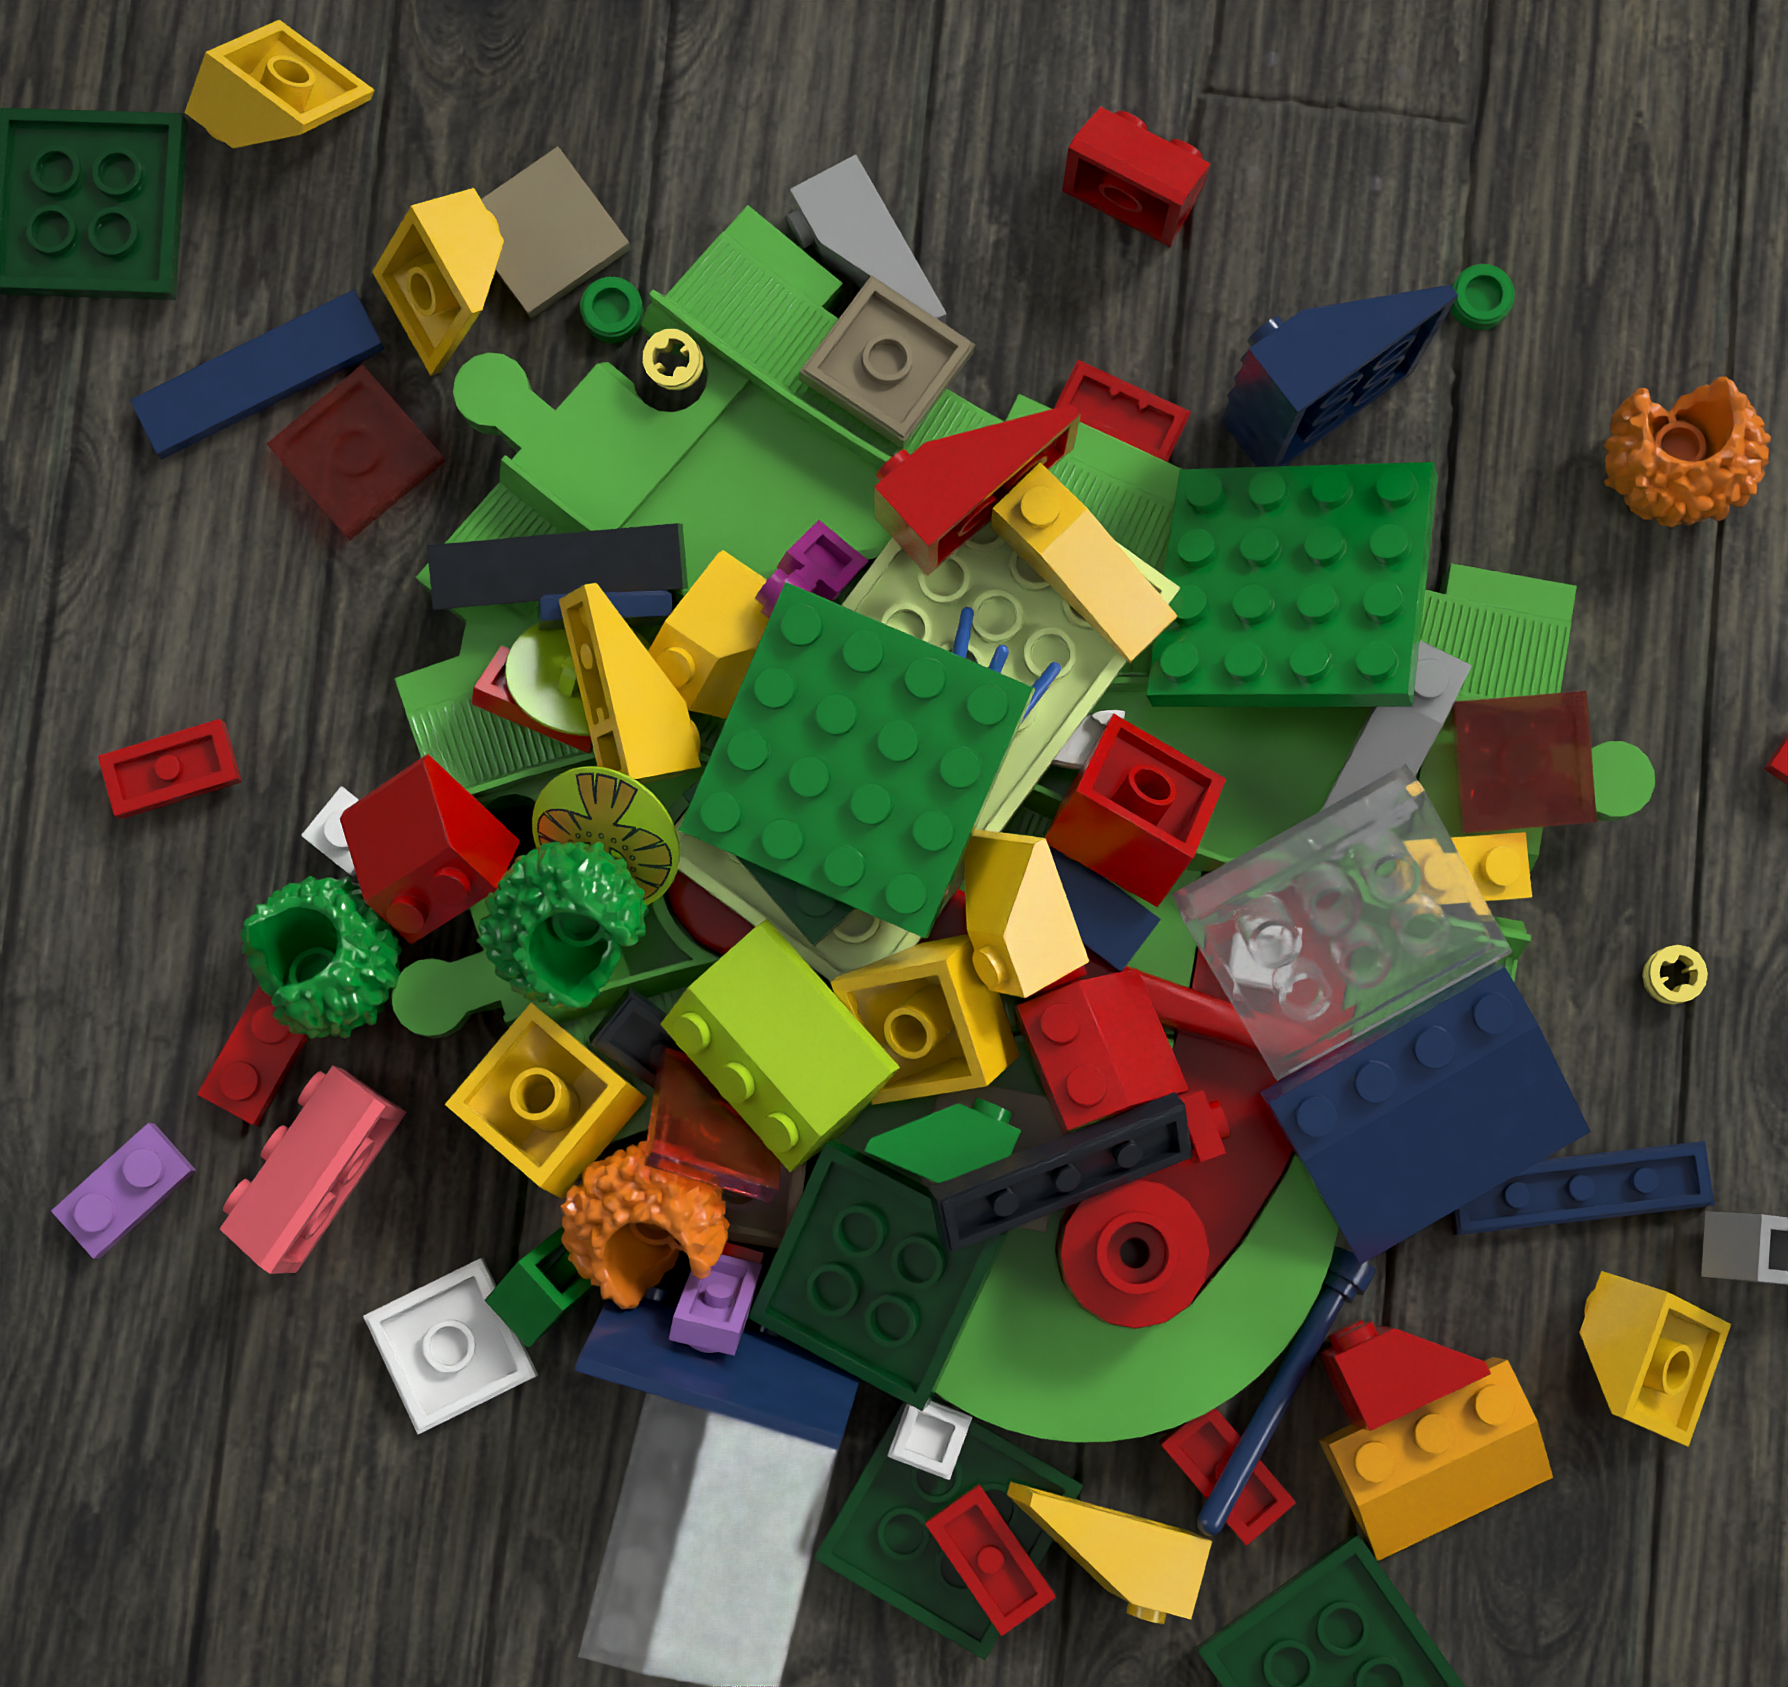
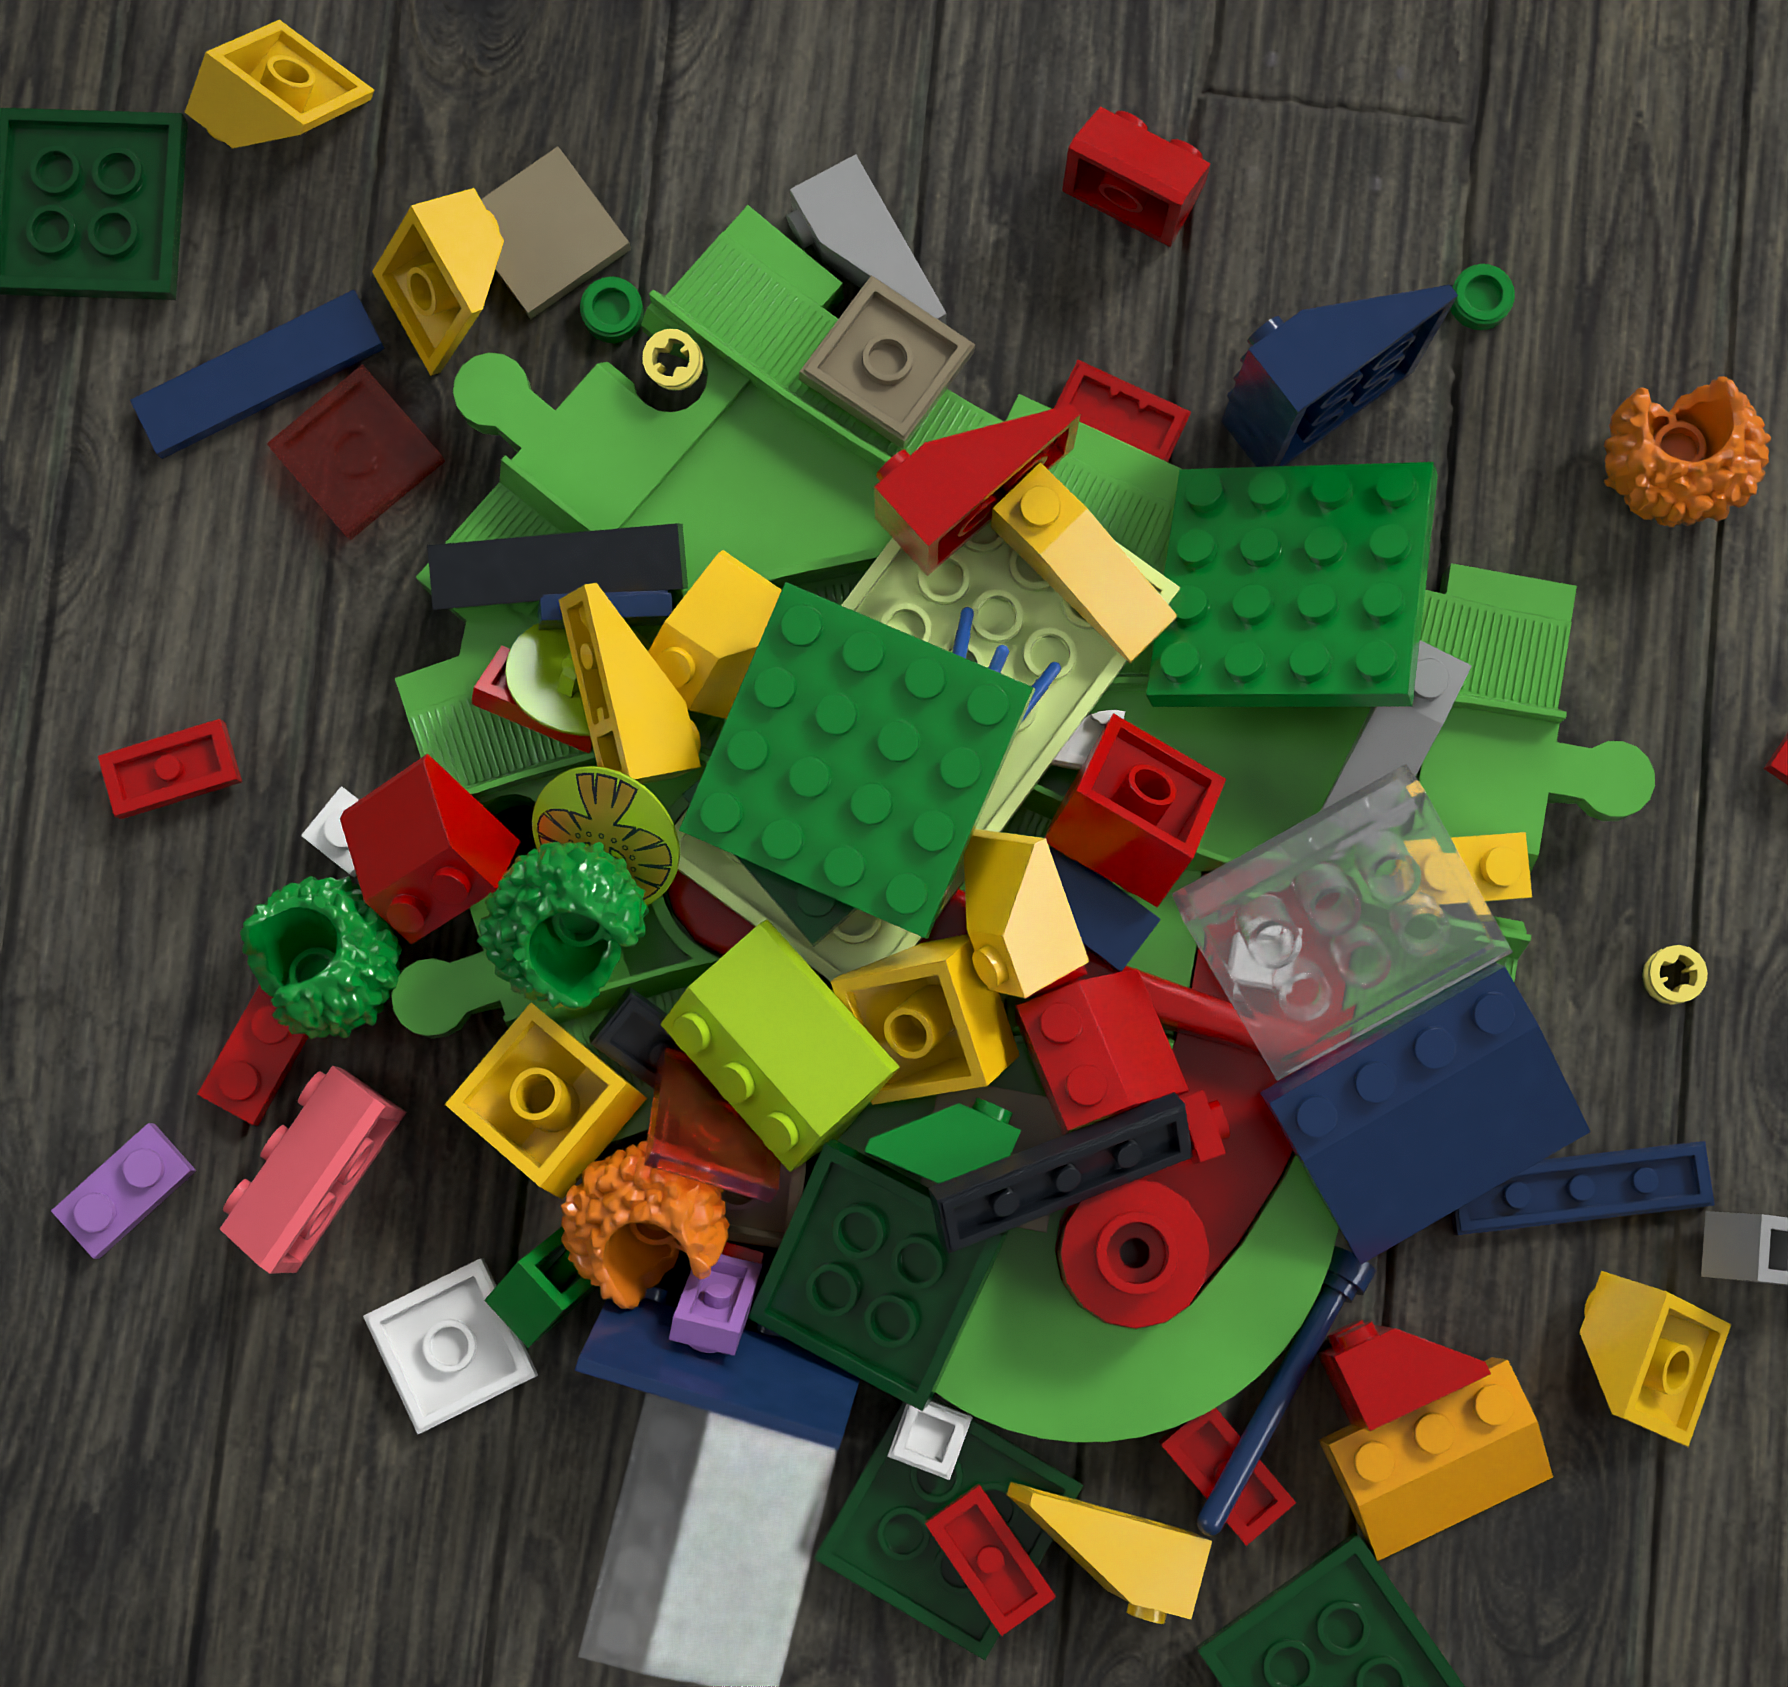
(816, 563): magenta plate -> none
(1523, 761): clear red plate -> none

